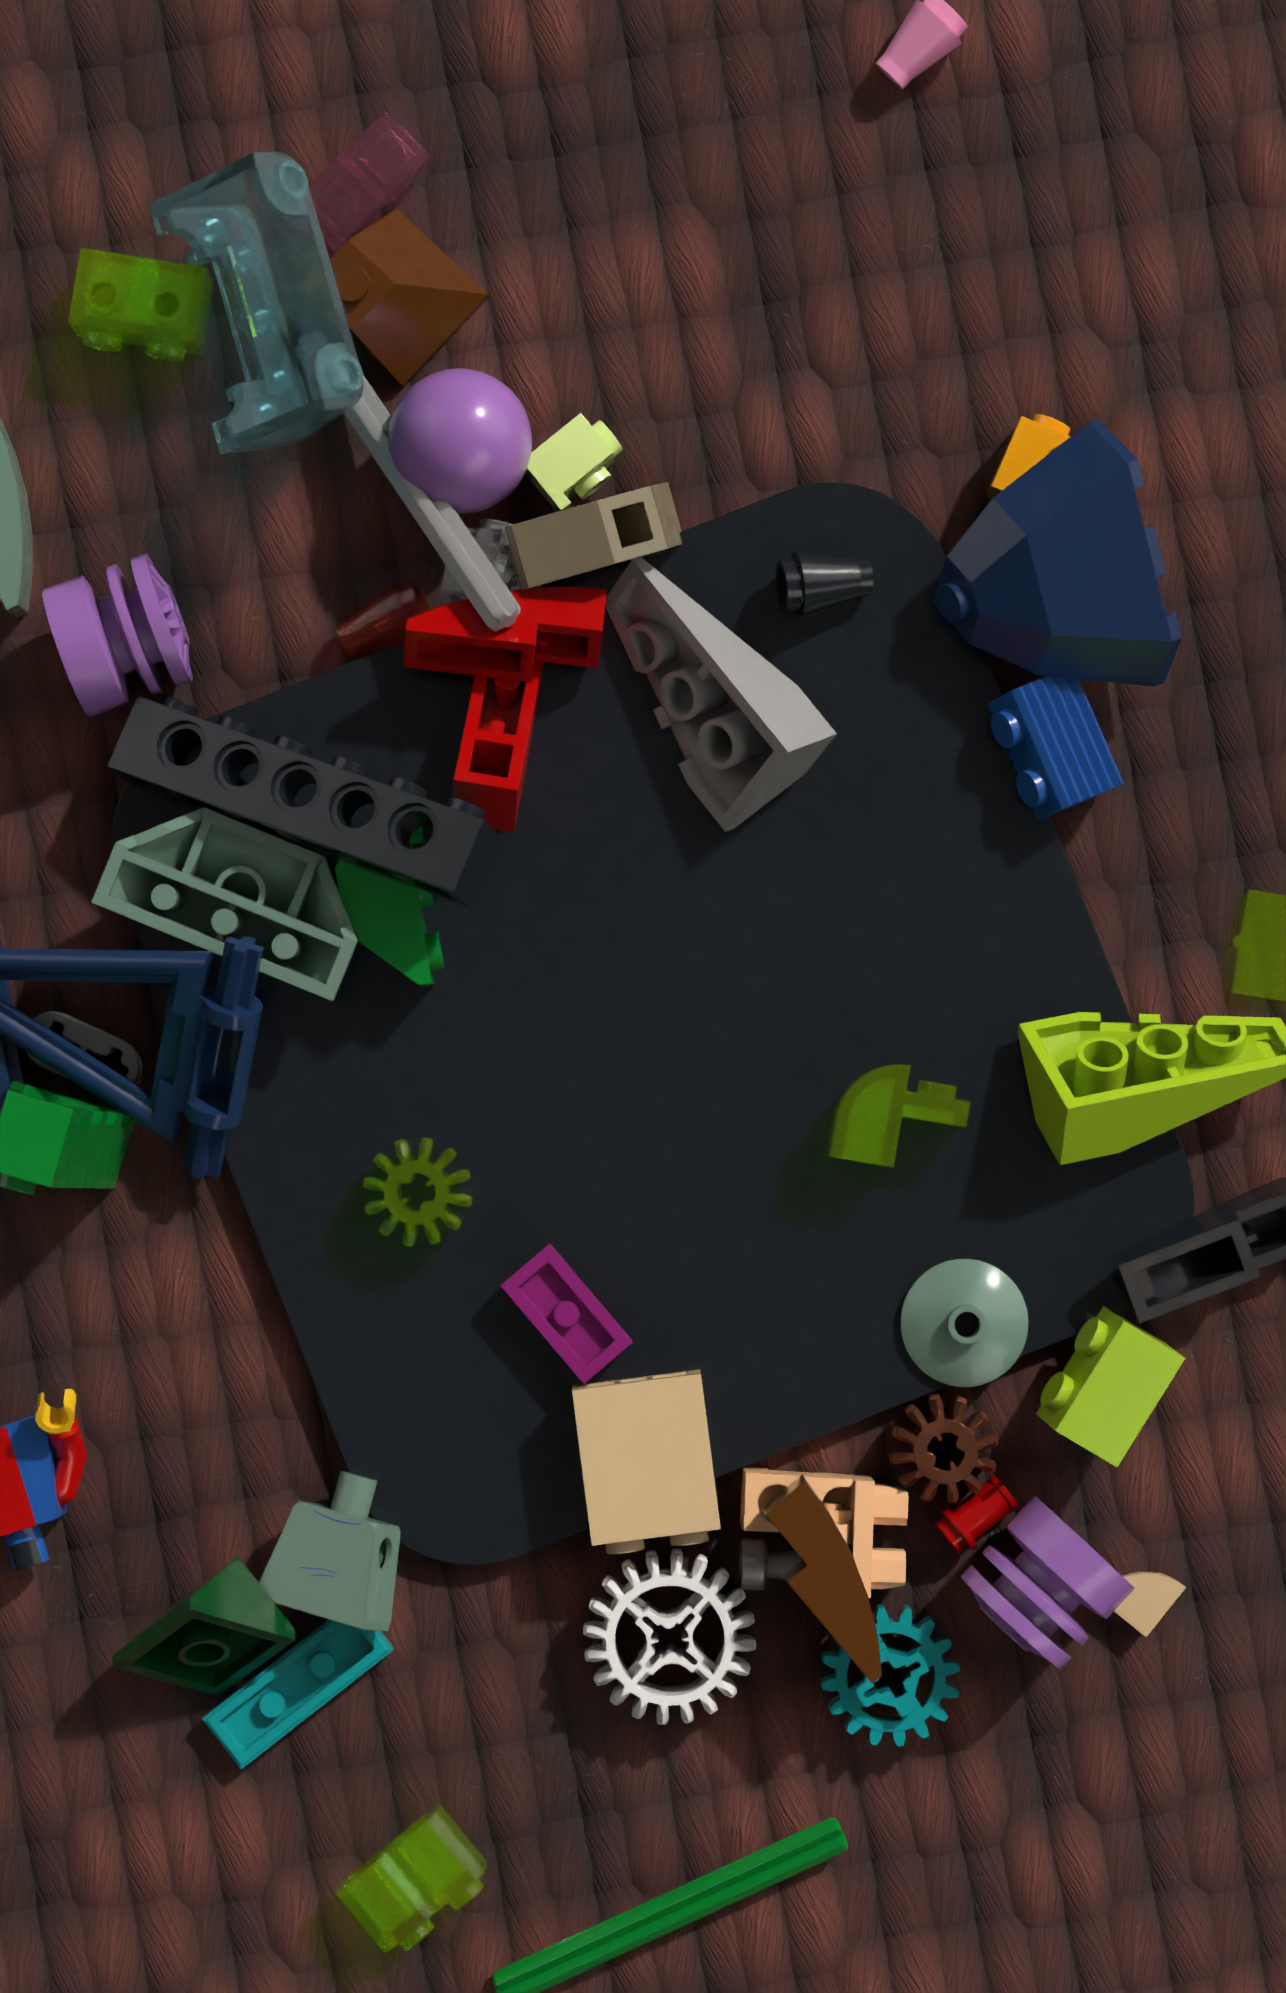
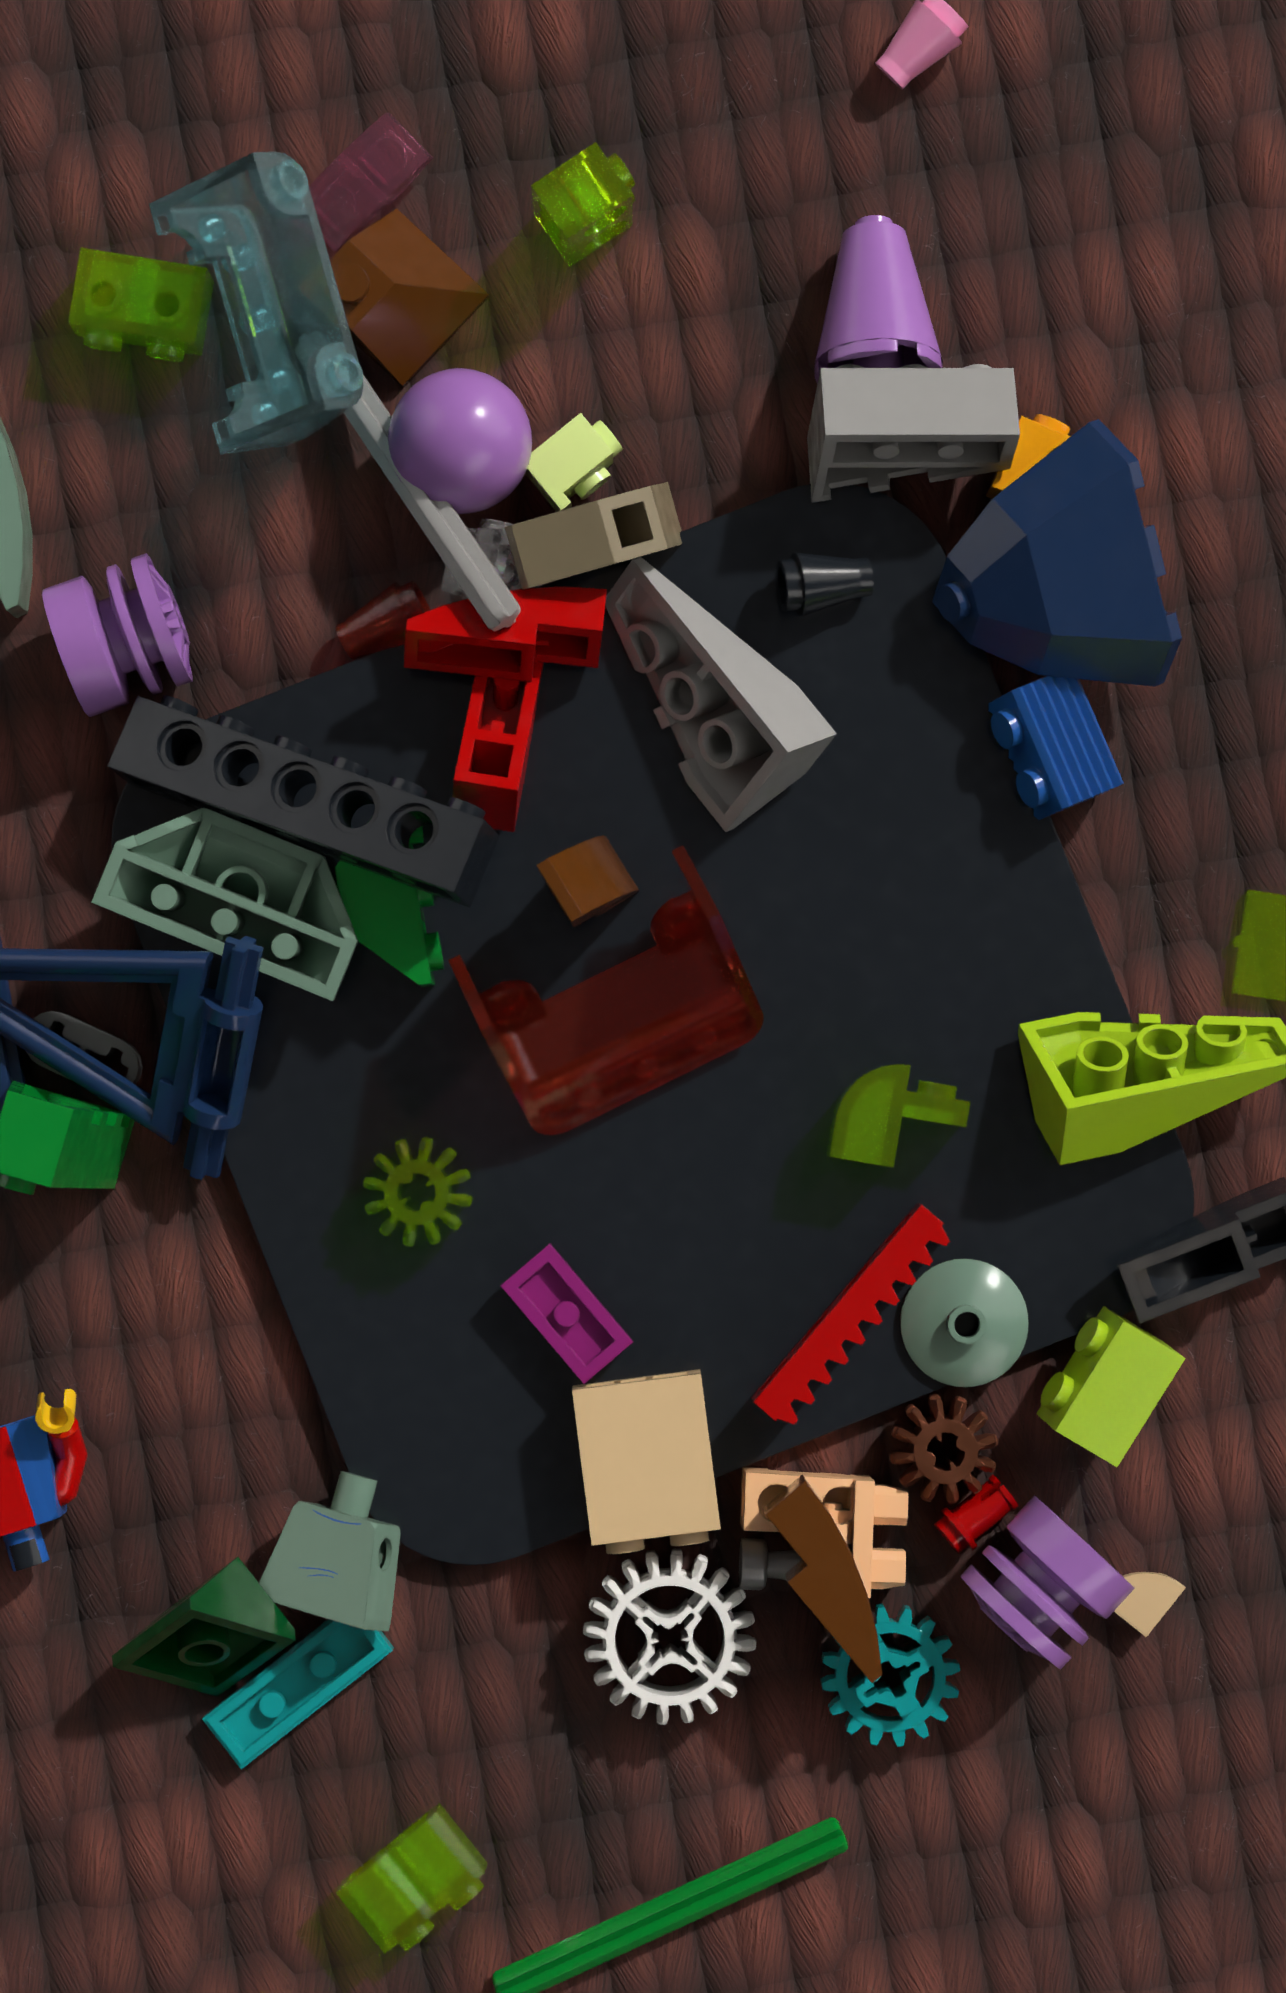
(584, 202): none -> clear neon green brick
(587, 879): none -> reddish brown slope
(625, 1025): none -> clear red windscreen
(844, 1314): none -> red gear
(876, 303): none -> medium lavender cone
(909, 423): none -> light grey wedge

